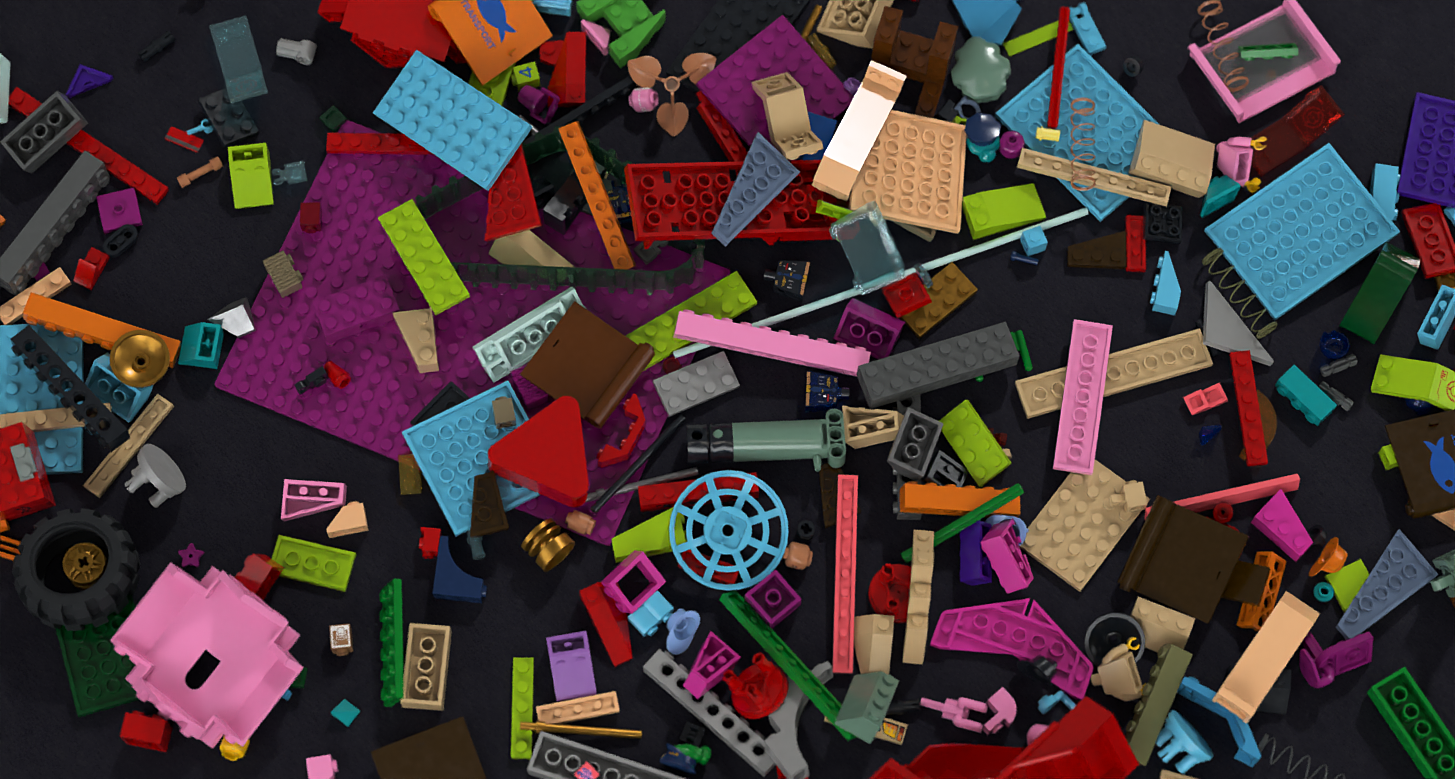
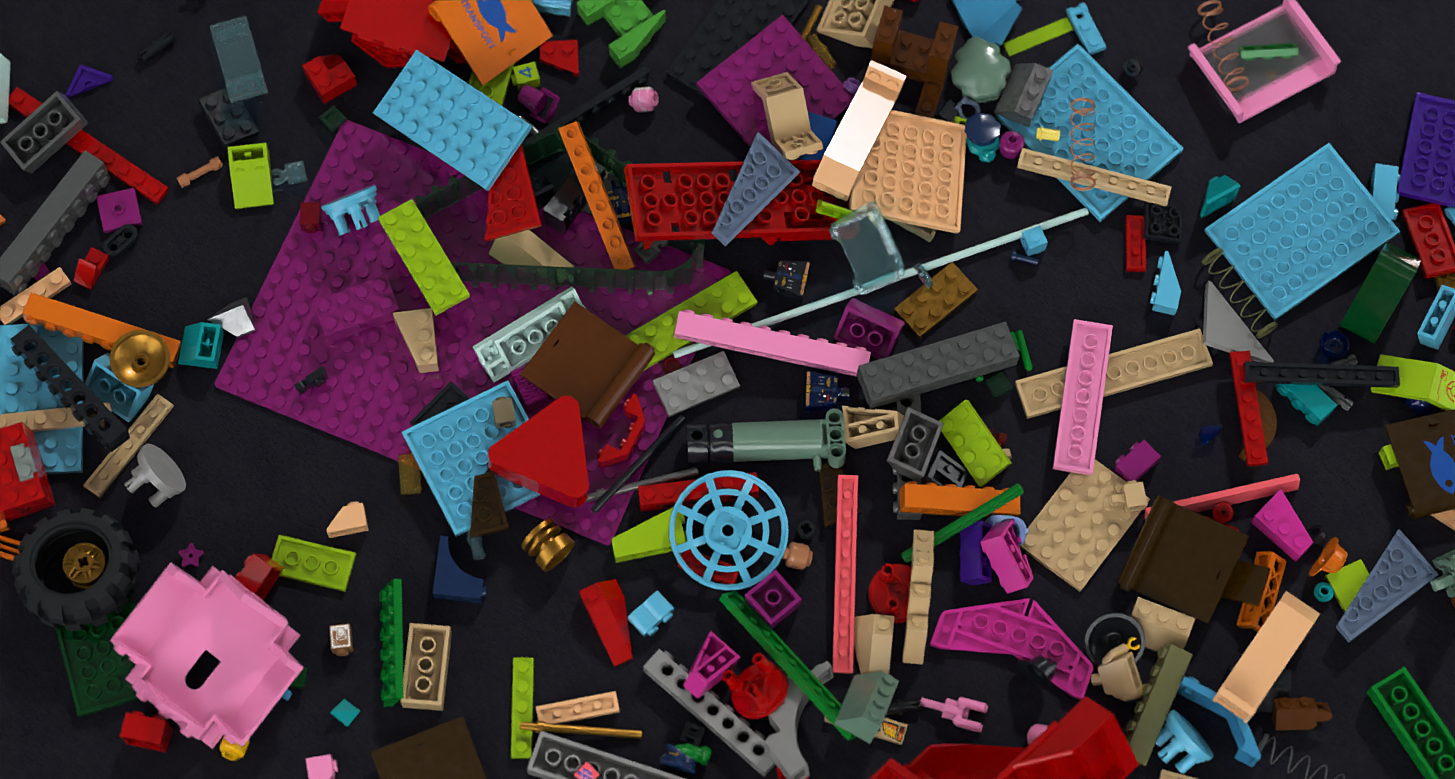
(183, 139): red sticker -> none
(201, 127): medium azure hand -> none
(282, 273): dark tan brick -> none
(301, 51): light grey piece -> none
(310, 497): bright pink wedge -> none
(329, 76): none -> red slope
(338, 376): red cone -> none
(353, 204): none -> medium azure piece
(373, 144): red plate -> none
(430, 542): red brick -> none
(570, 72): red wedge -> none
(571, 666): medium lavender slope -> none
(580, 522): nougat brick -> none
(597, 34): bright pink slope -> none
(646, 70): nougat plant -> none
(646, 567): dark pink window -> none
(681, 629): light blue piece -> none
(721, 130): red plate -> none
(906, 295): red tile -> none
(998, 385): none -> clear green plate
(1002, 209): lime slope -> none
(1005, 711): bright pink brick -> none
(1024, 93): none -> flat silver slope
(1048, 702): medium azure plate -> none
(1058, 68): red axle -> none
(1099, 253): dark brown wing -> none
(1137, 462): none -> magenta brick
(1173, 159): tan slope -> none
(1205, 399): coral slope -> none
(1236, 158): bright pink torso -> none
(1296, 130): clear red windscreen -> none
(1299, 713): none -> reddish brown hinge
(1321, 374): none -> black plate
(1335, 659): magenta plate -> none

